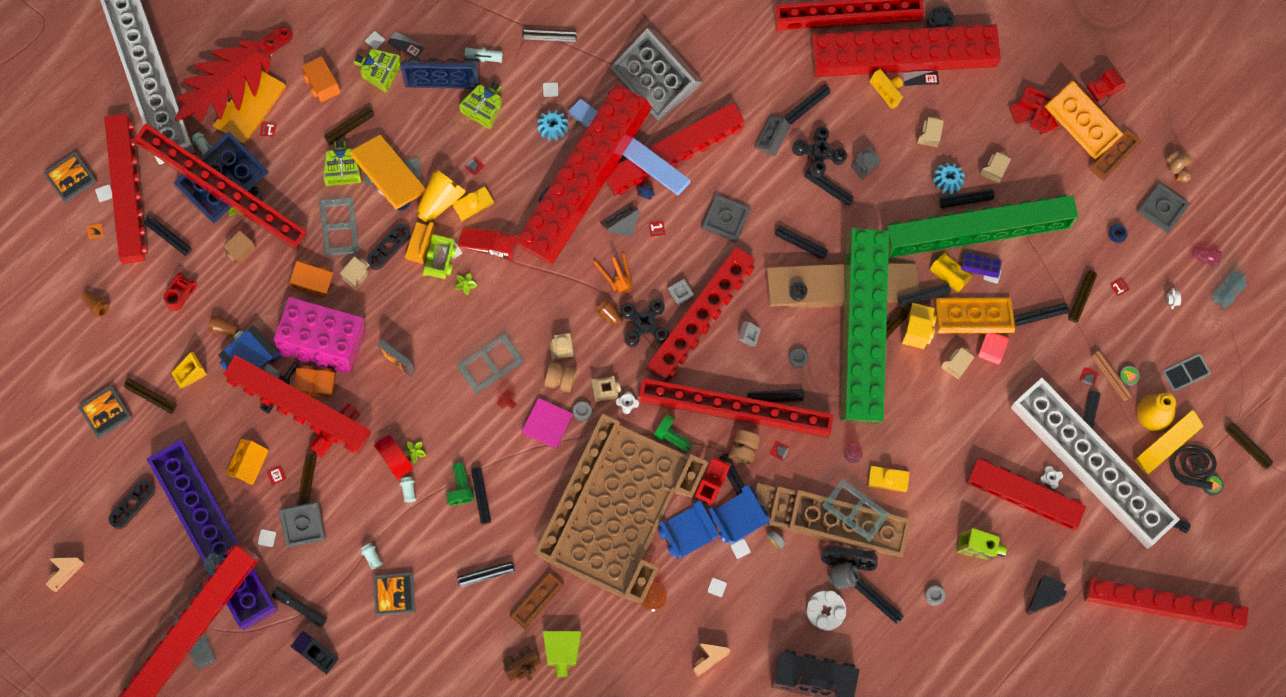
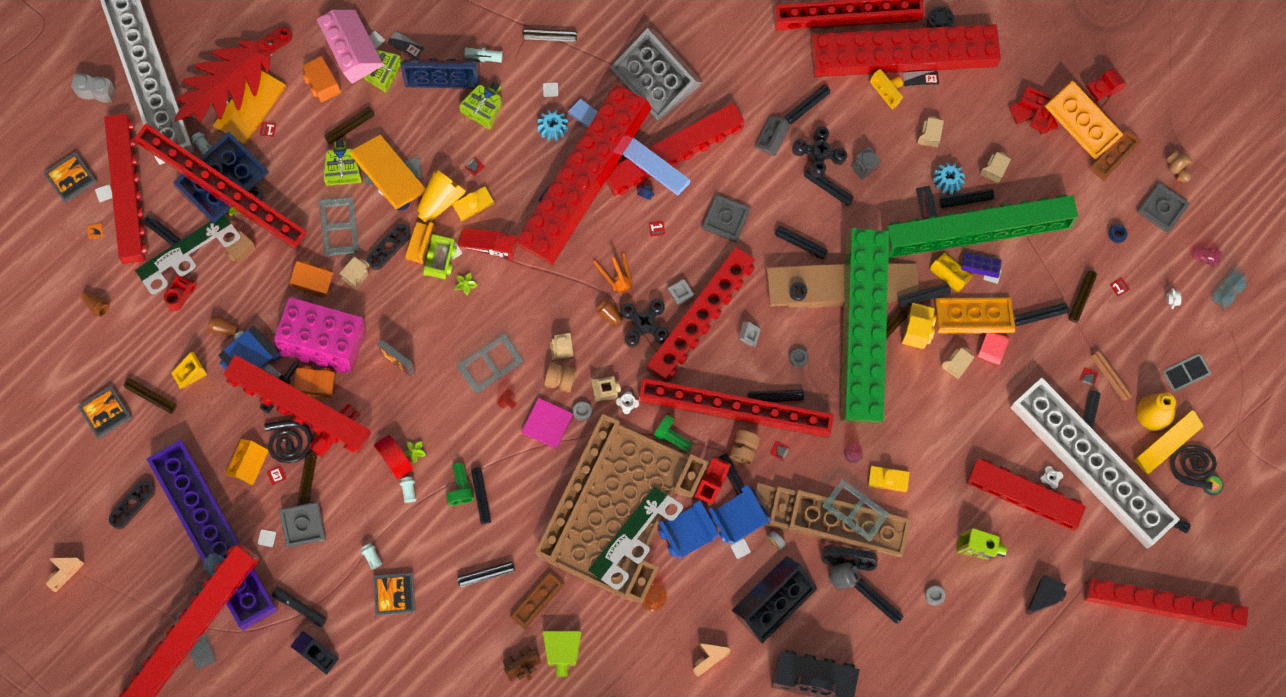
(95, 87): none -> light grey brick
(180, 252): none -> piece
(289, 445): none -> black piece
(350, 43): none -> bright pink slope
(623, 221): dark grey slope -> none
(627, 537): none -> piece
(717, 587): white sticker -> none
(774, 599): none -> black slope
(820, 620): white plate -> none
(926, 202): none -> black sticker
(1129, 375): tile -> none
(1249, 446): dark brown axle -> none

